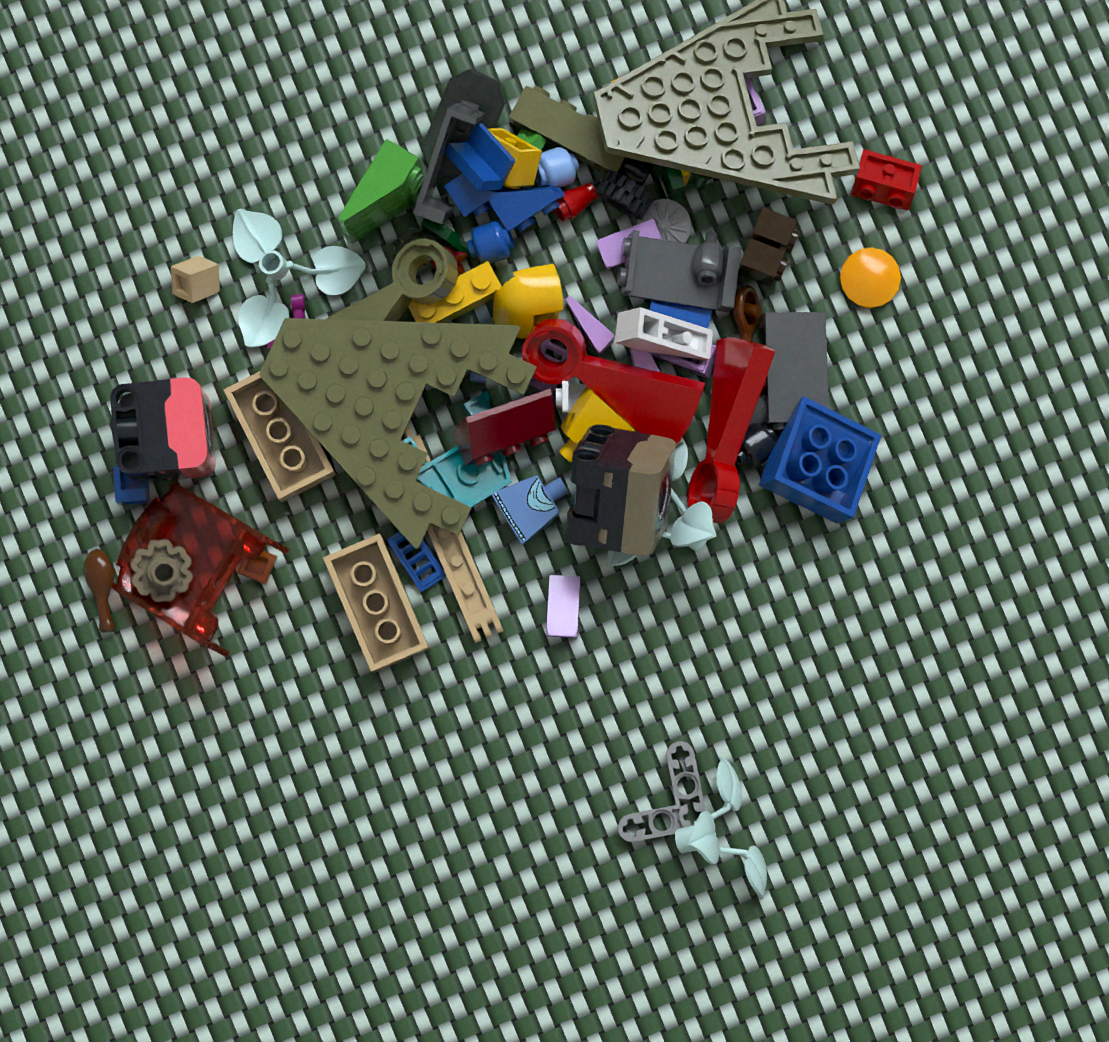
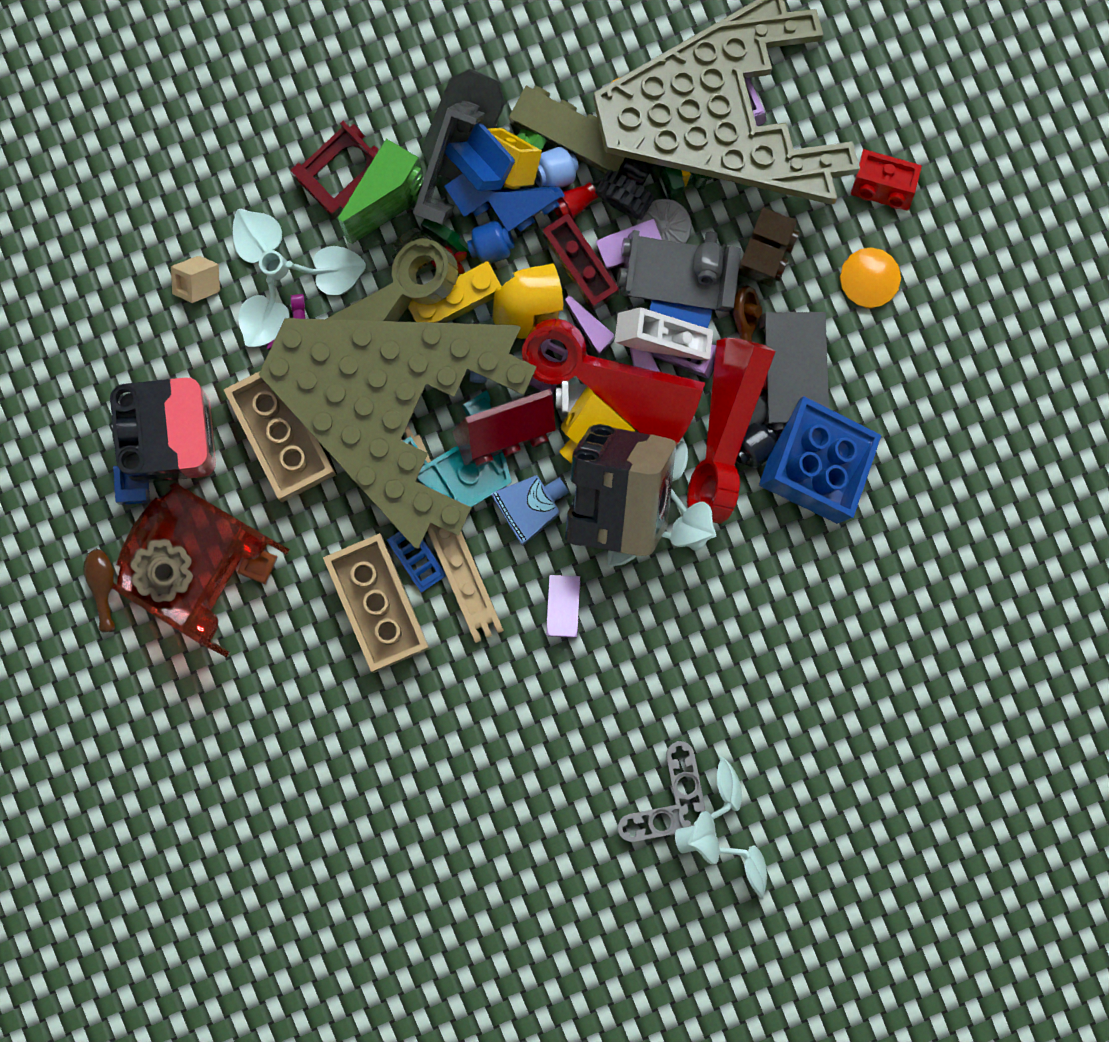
(305, 173): none -> dark red panel
(580, 262): none -> dark red brick

